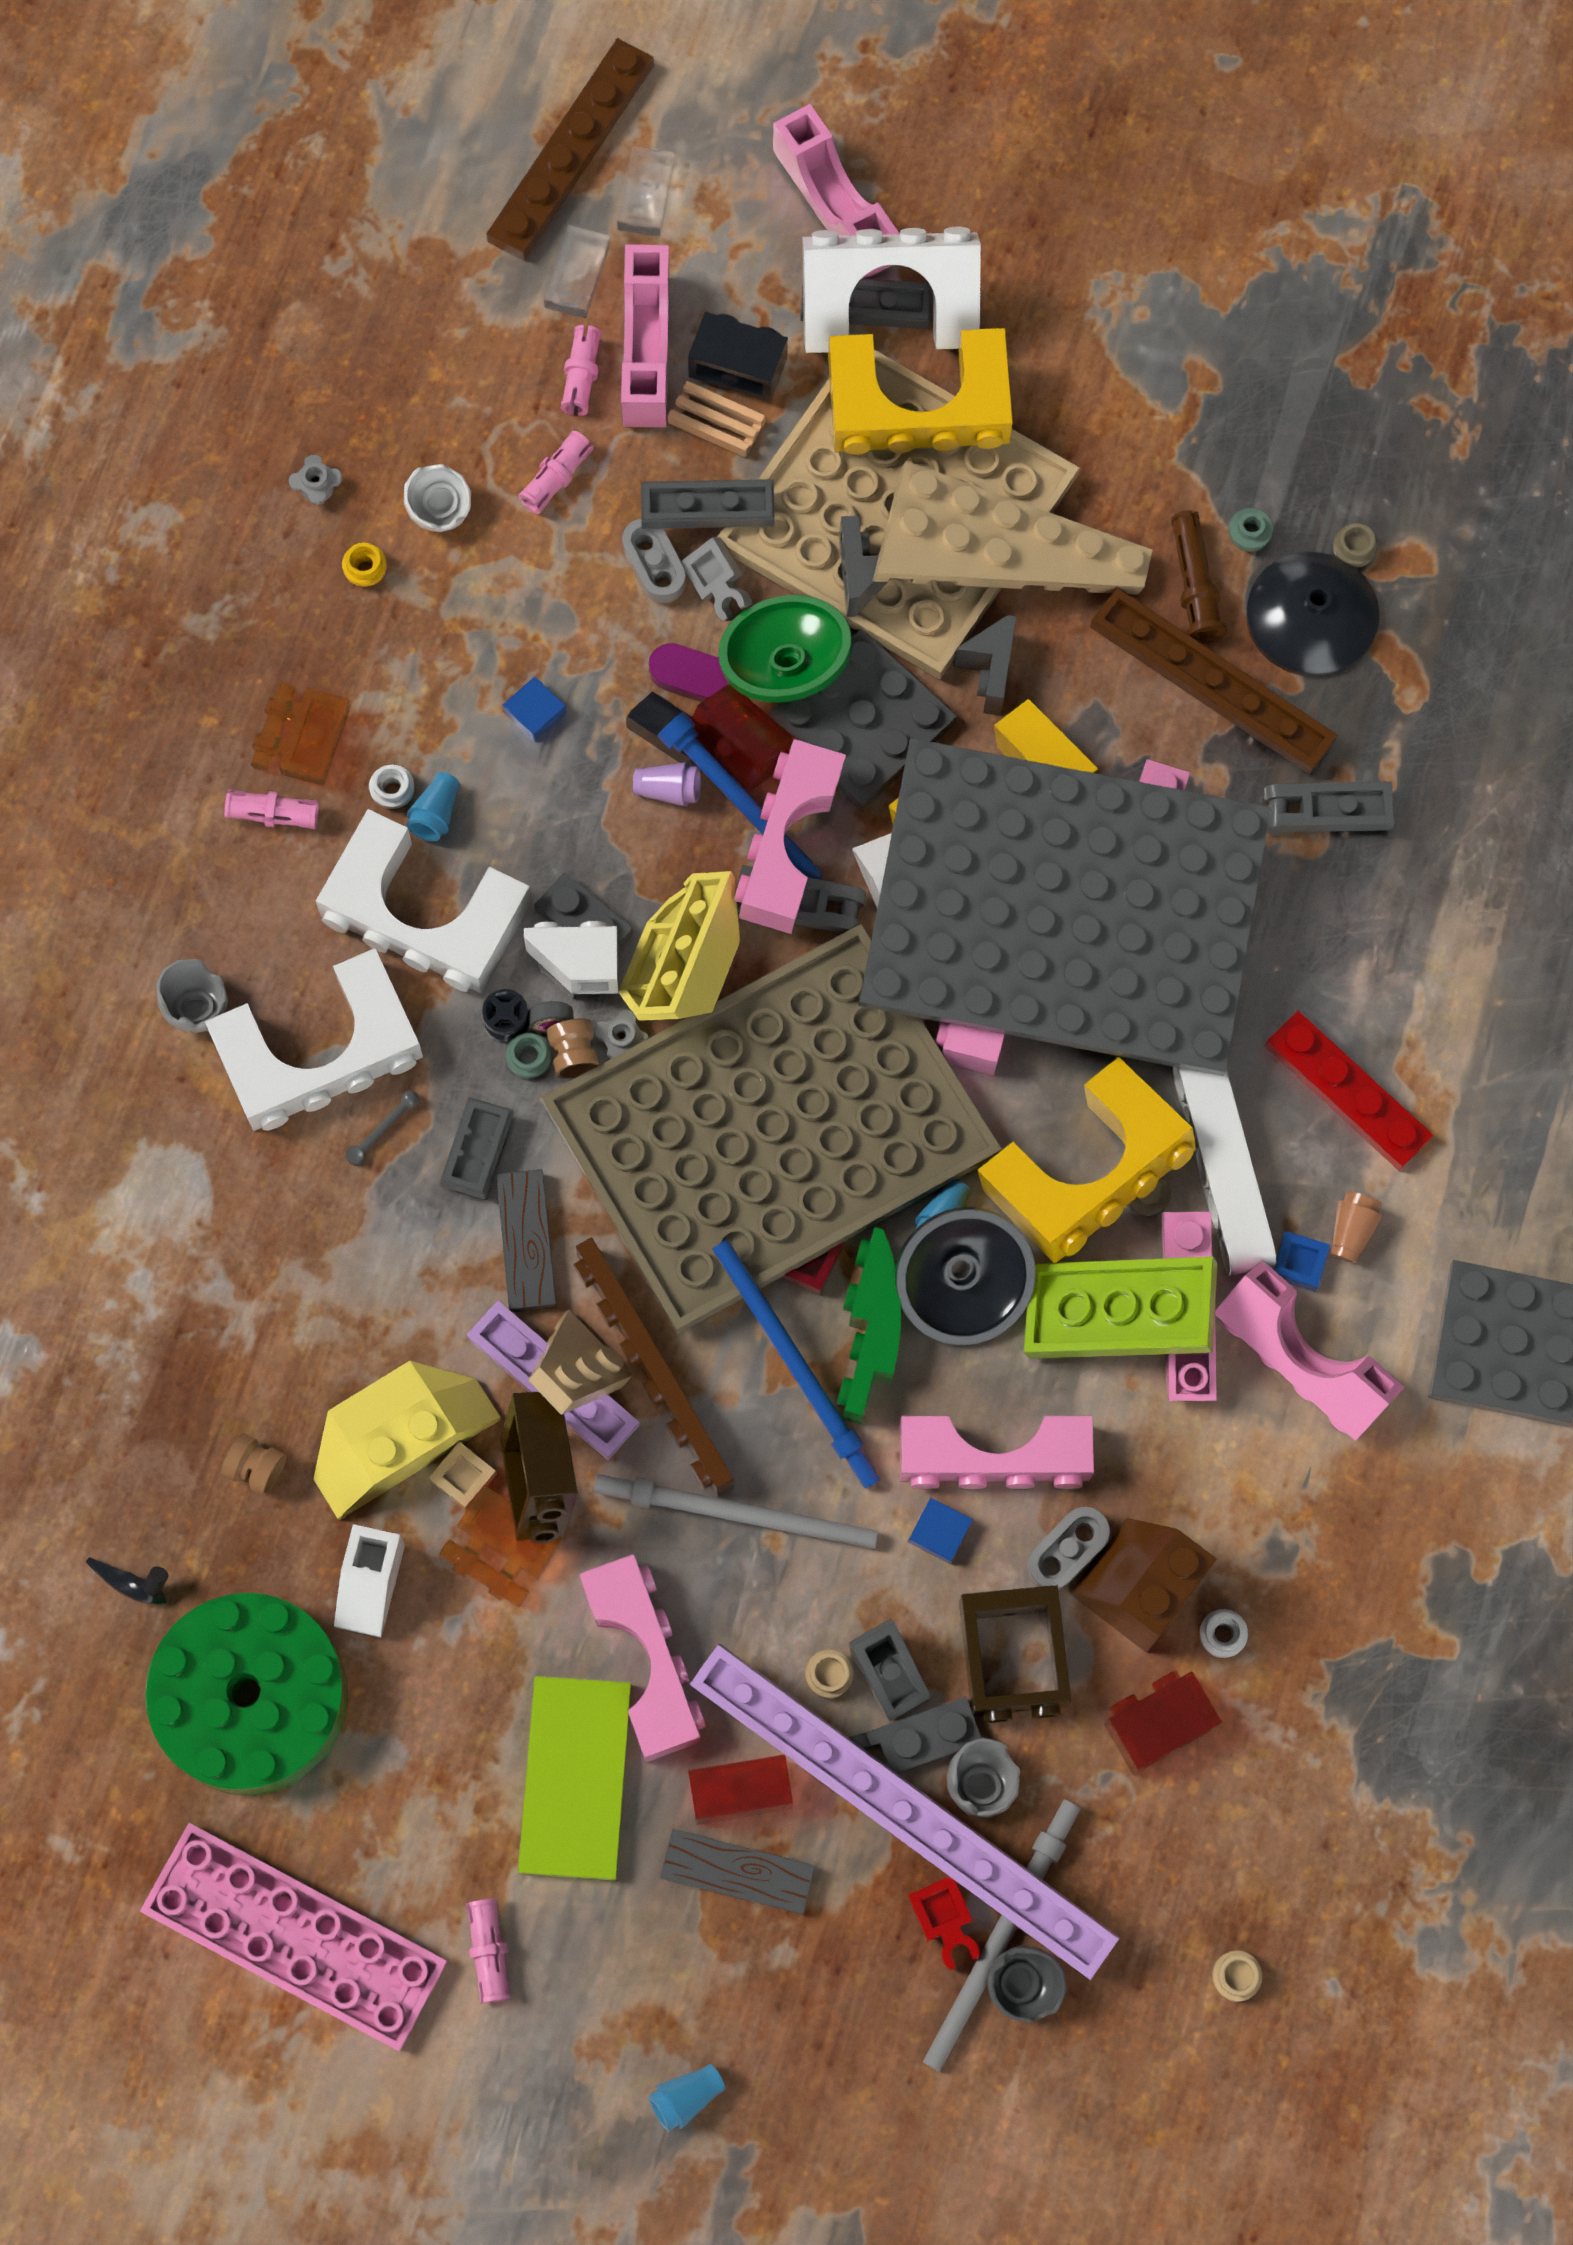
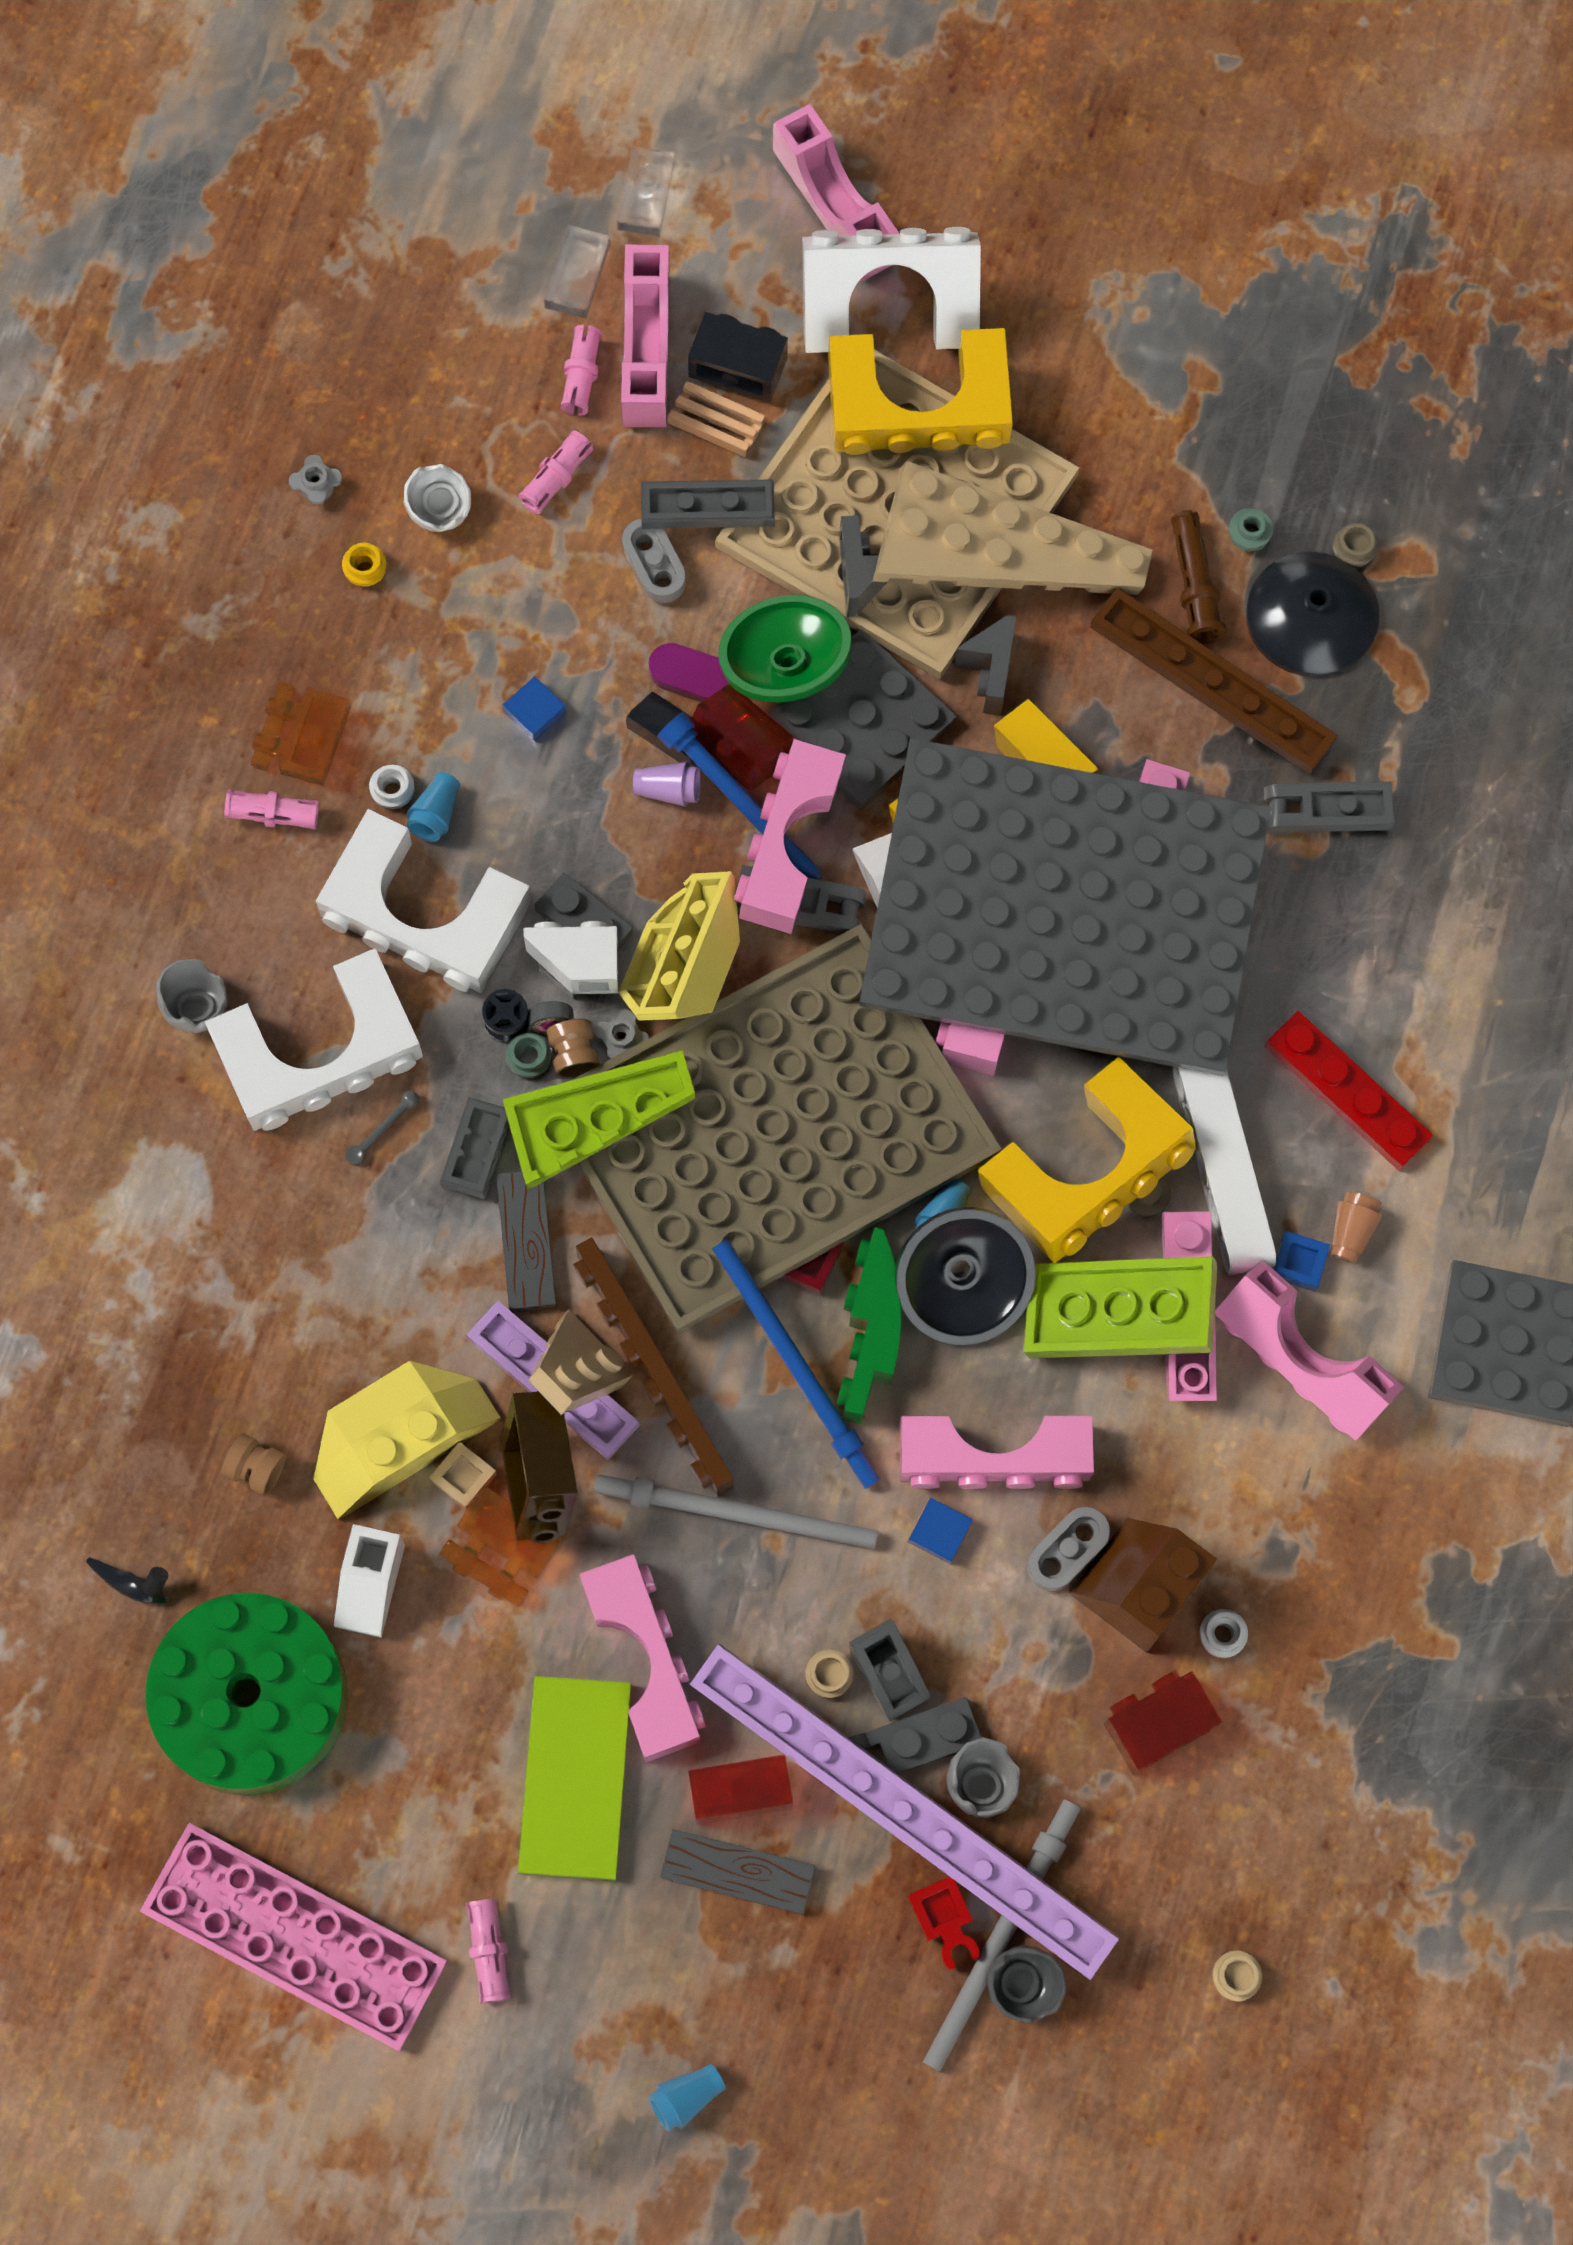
(570, 149): reddish brown plate -> none
(585, 1115): none -> lime wing
(713, 575): light grey plate -> none
(889, 304): dark grey tile -> none
(1011, 1603): dark brown window -> none

